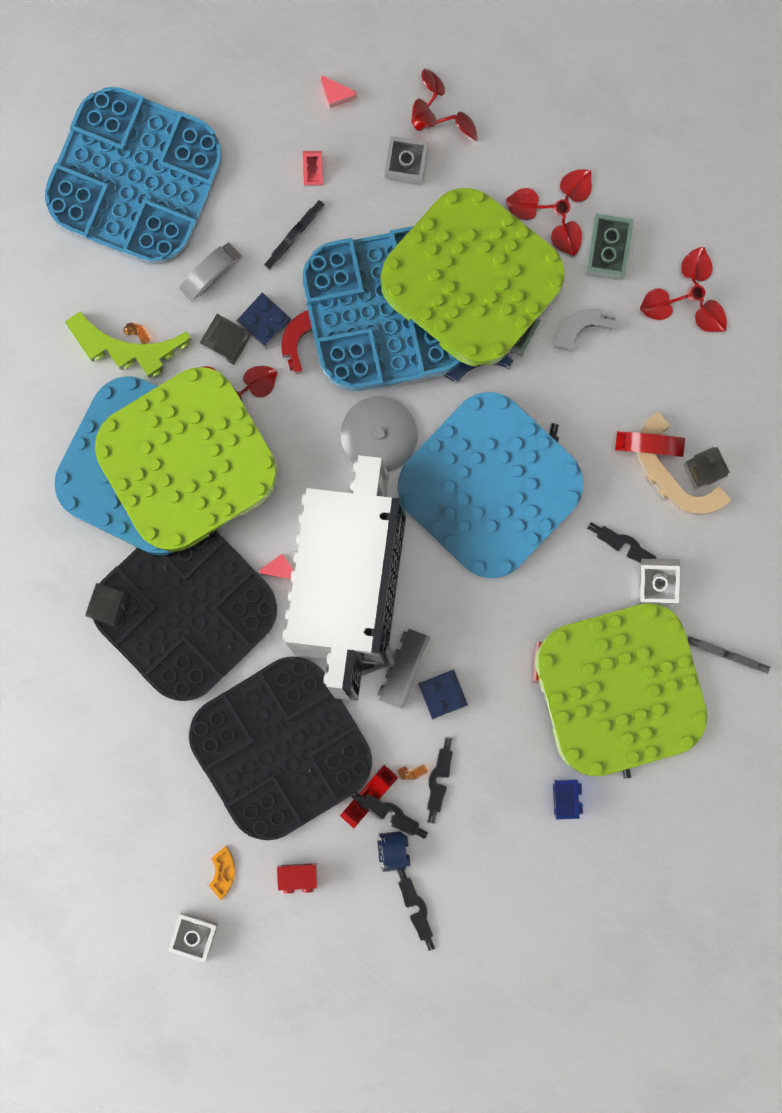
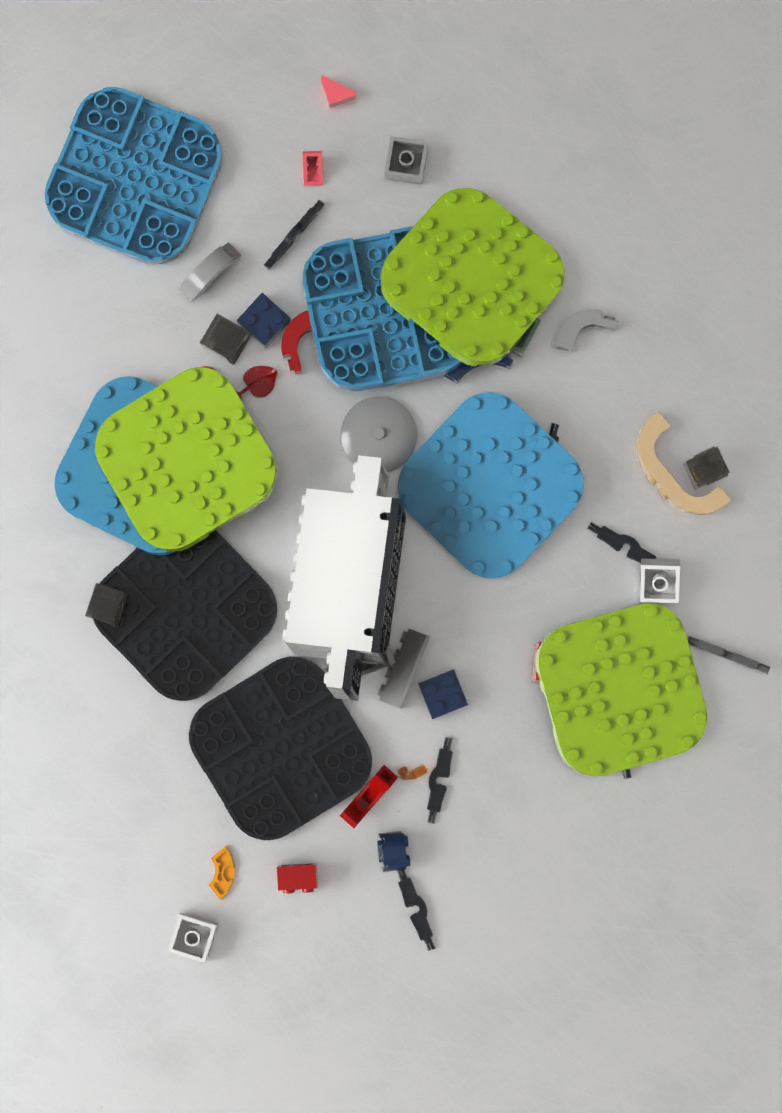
(123, 353): lime arch -> none
(136, 329): clear orange arm -> none
(278, 568): coral slope -> none
(398, 818): black piece -> none
(423, 116): red plant -> none
(566, 799): clear blue brick -> none
(569, 235): red plant -> none
(609, 246): sand green brick -> none
(650, 443): red arch -> none
(695, 266): red plant -> none

